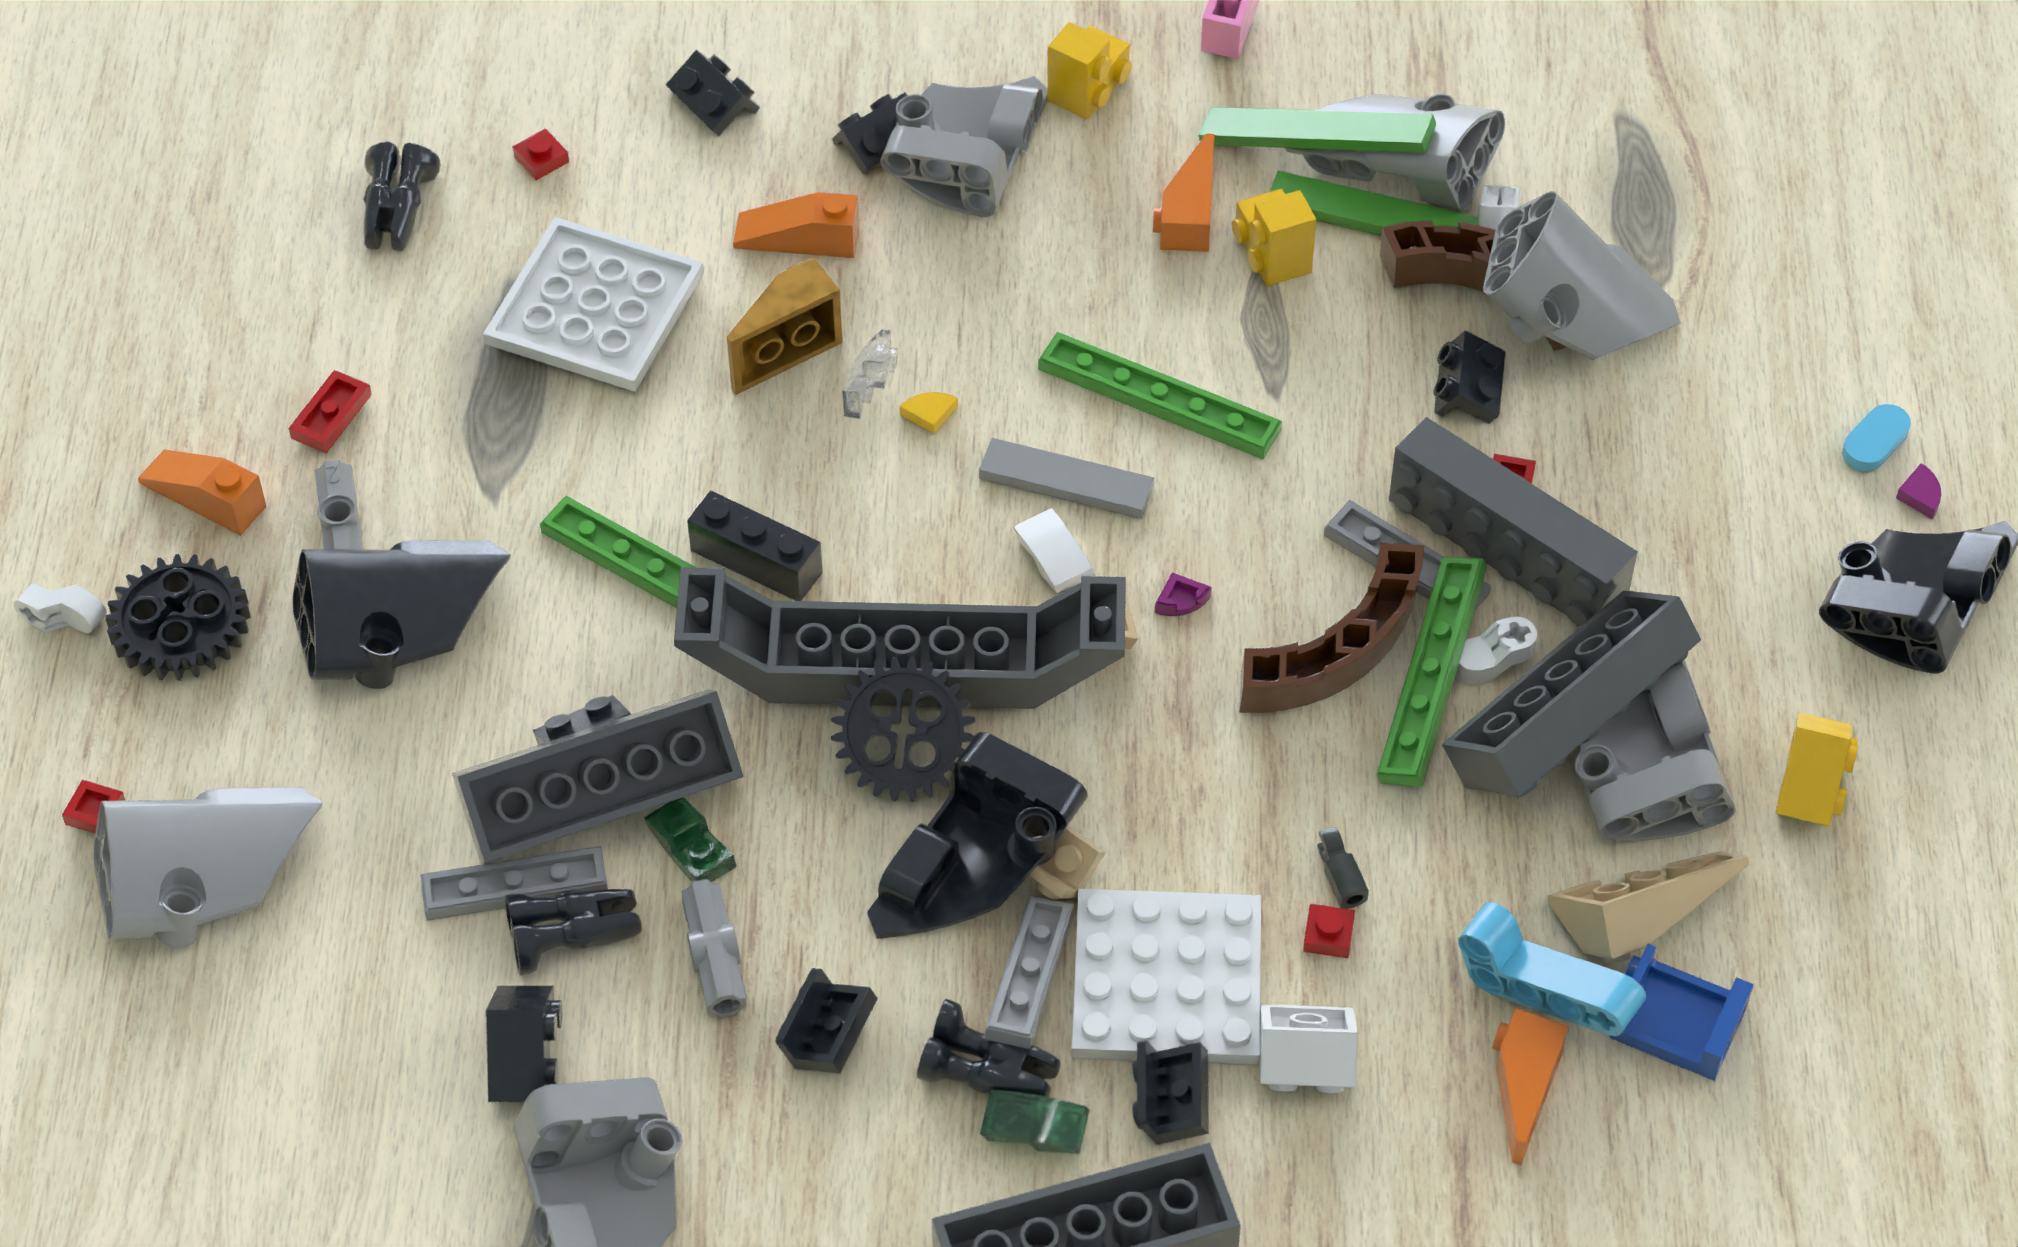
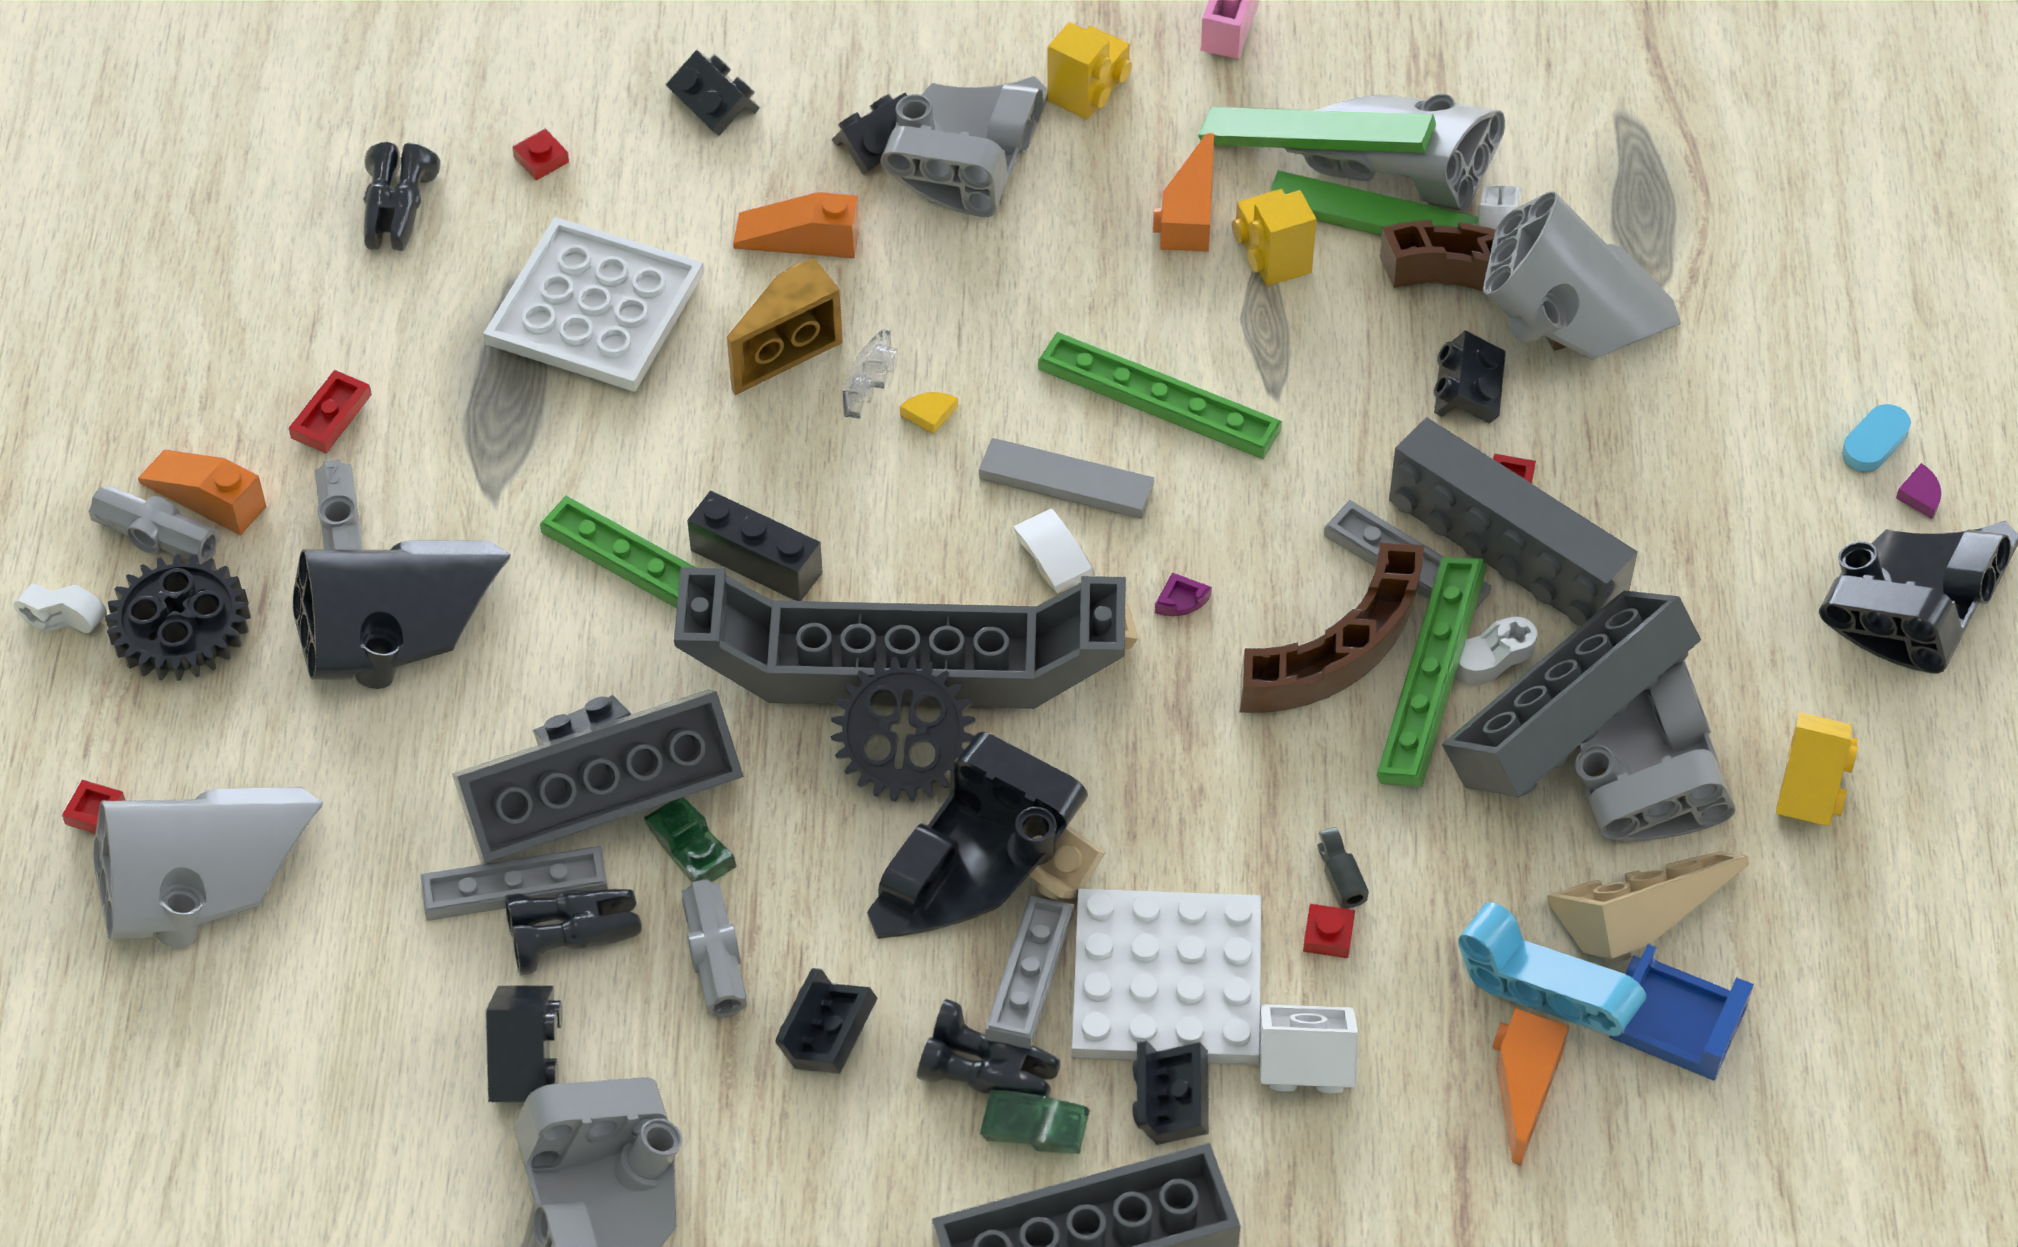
(153, 524): none -> light grey piece

